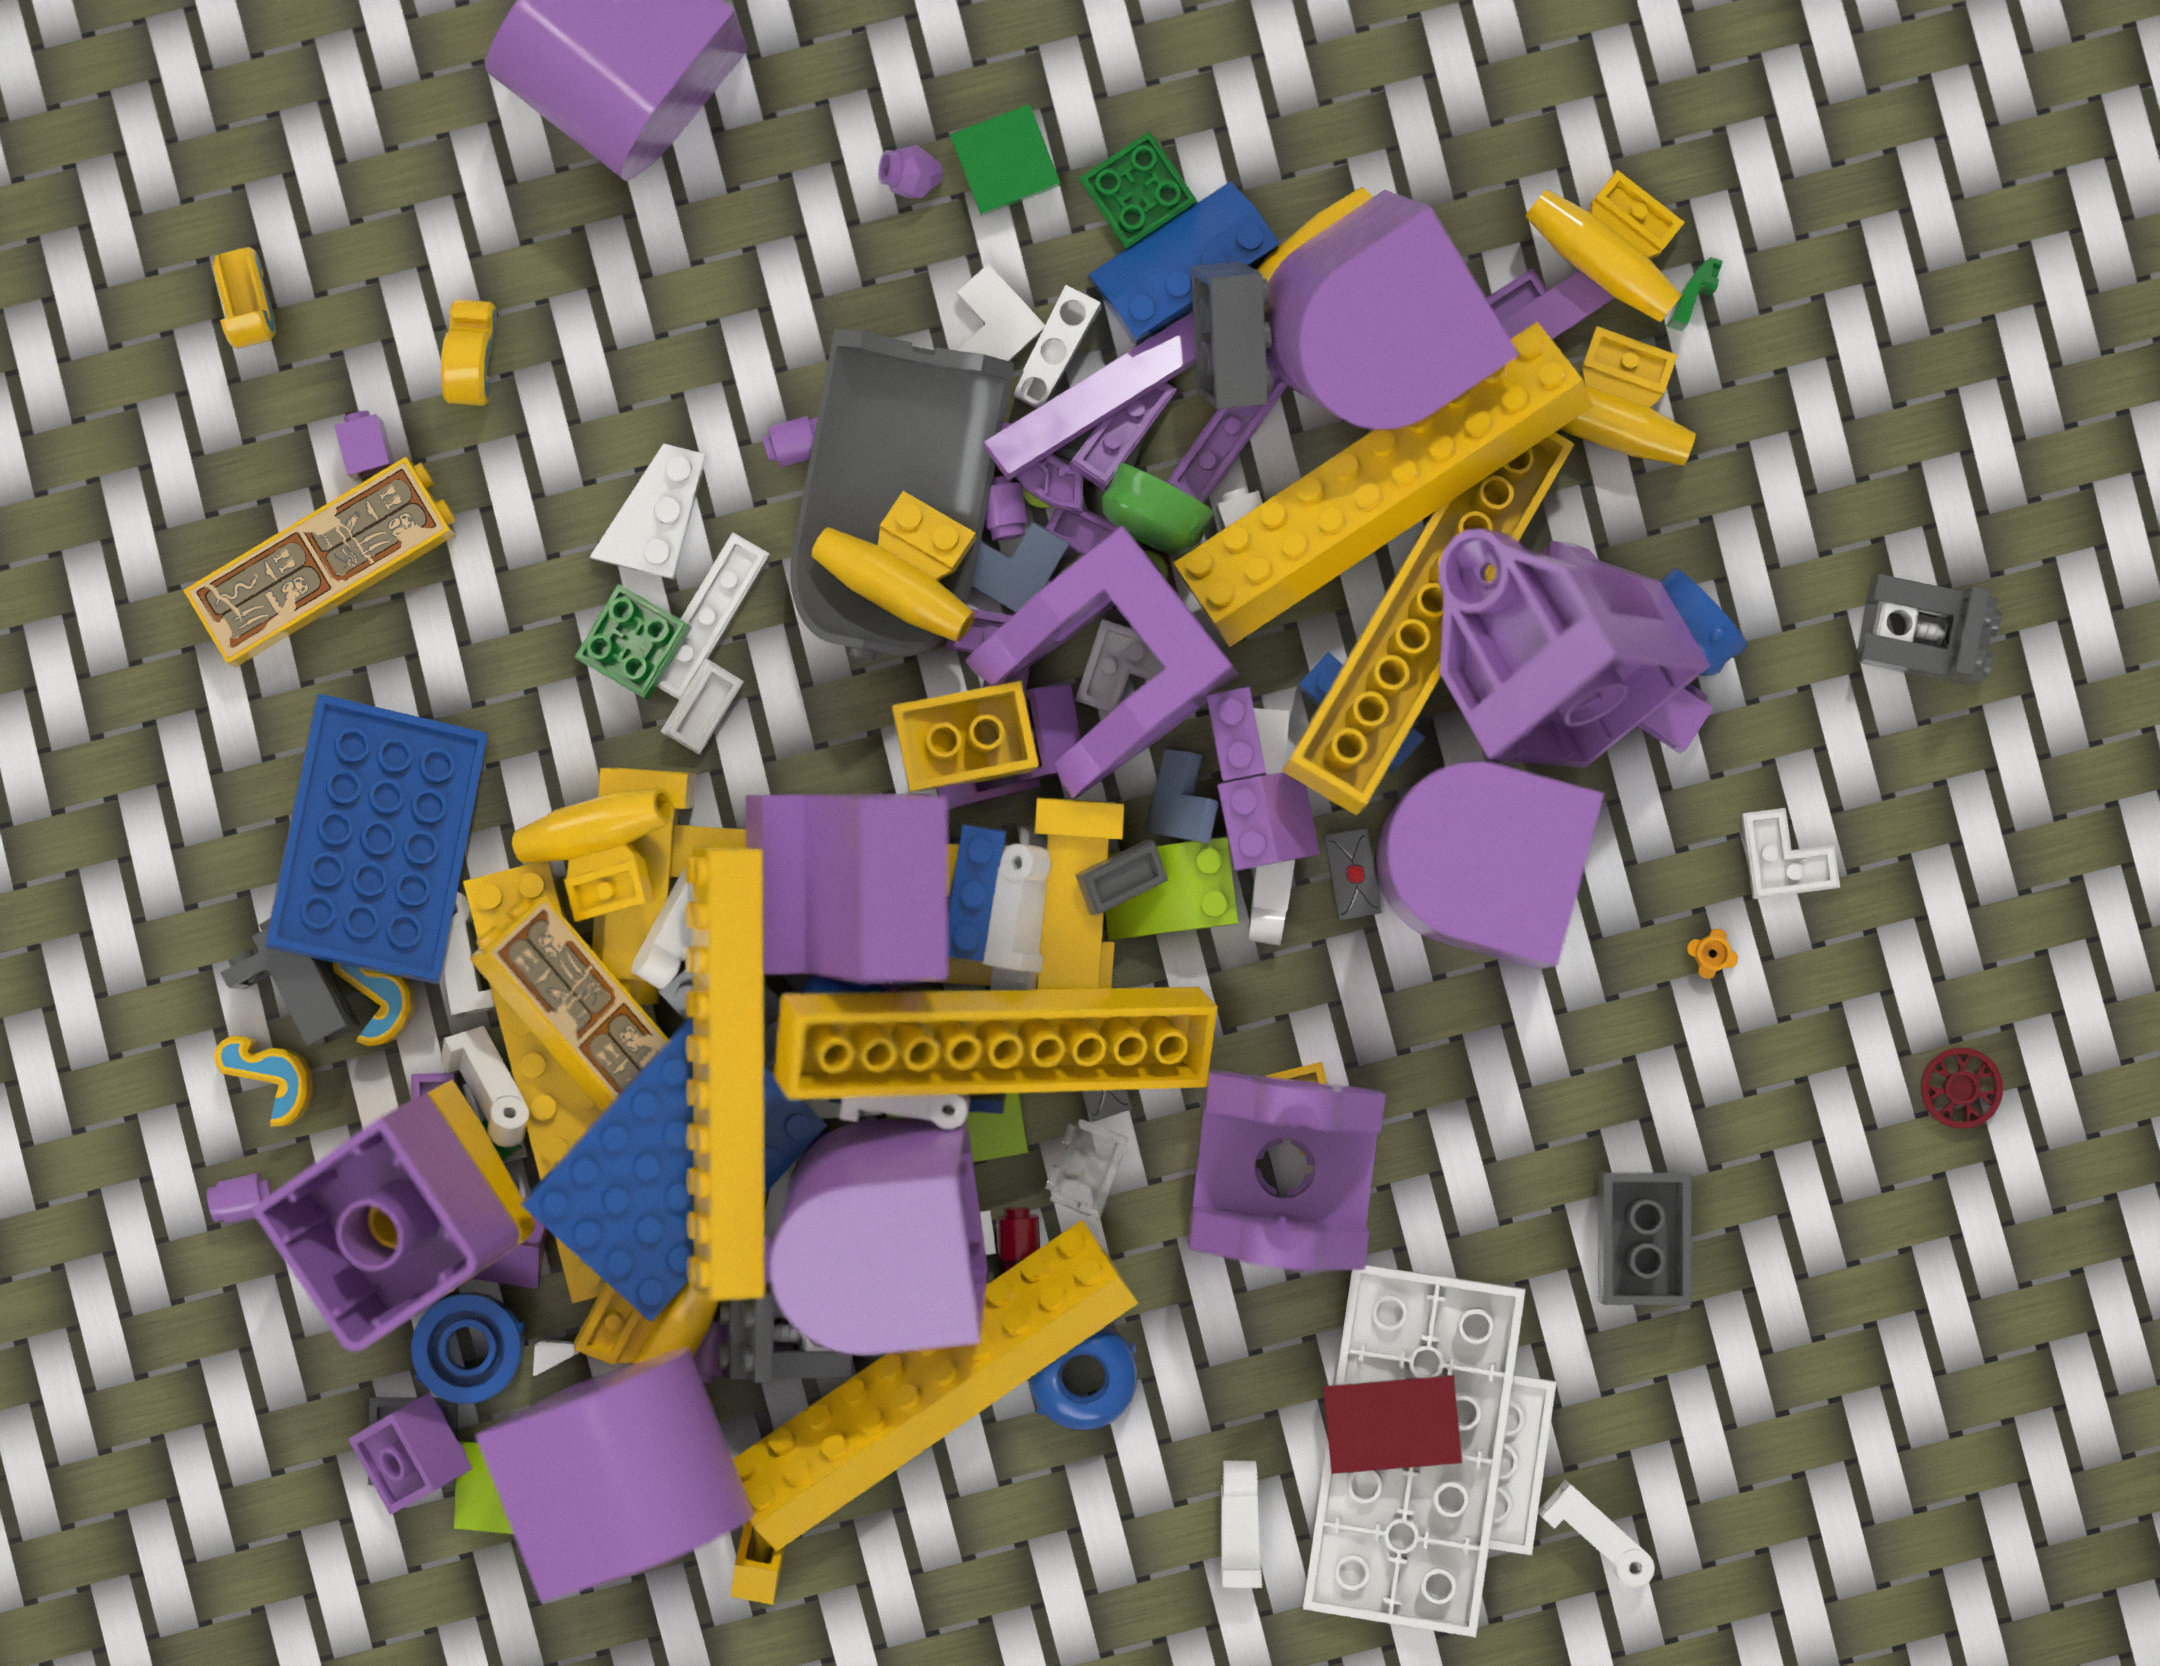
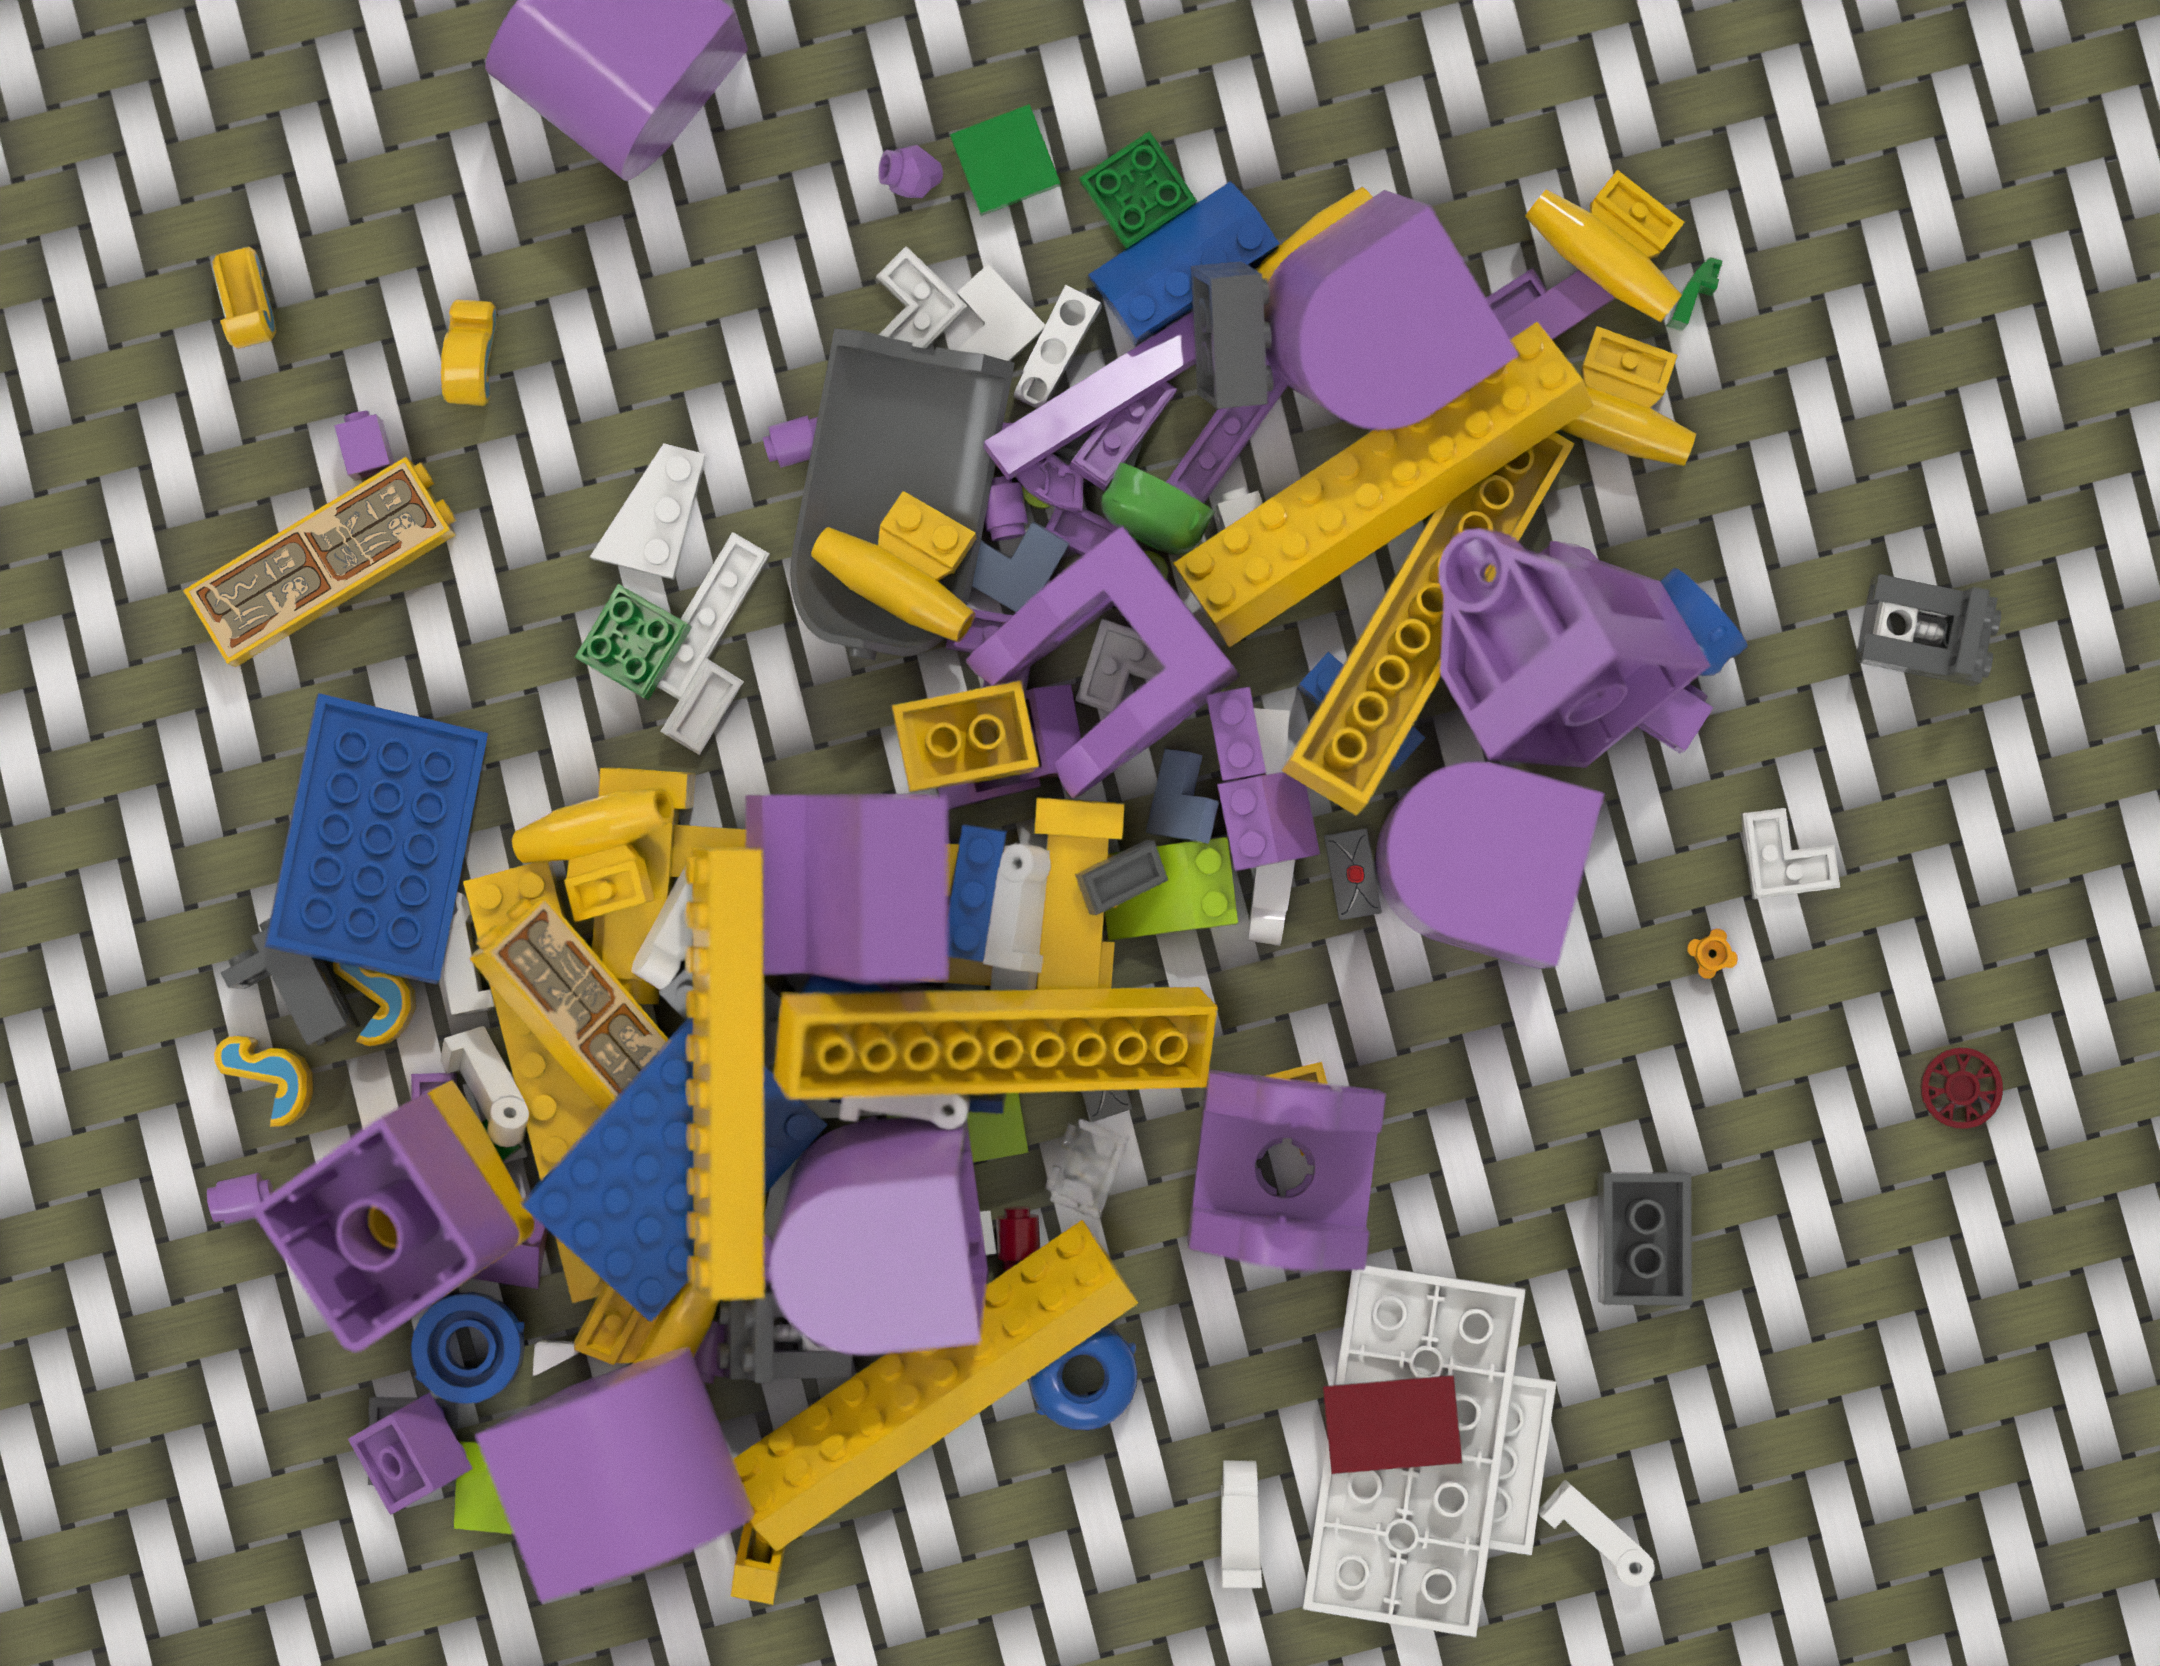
(926, 298): none -> white tile

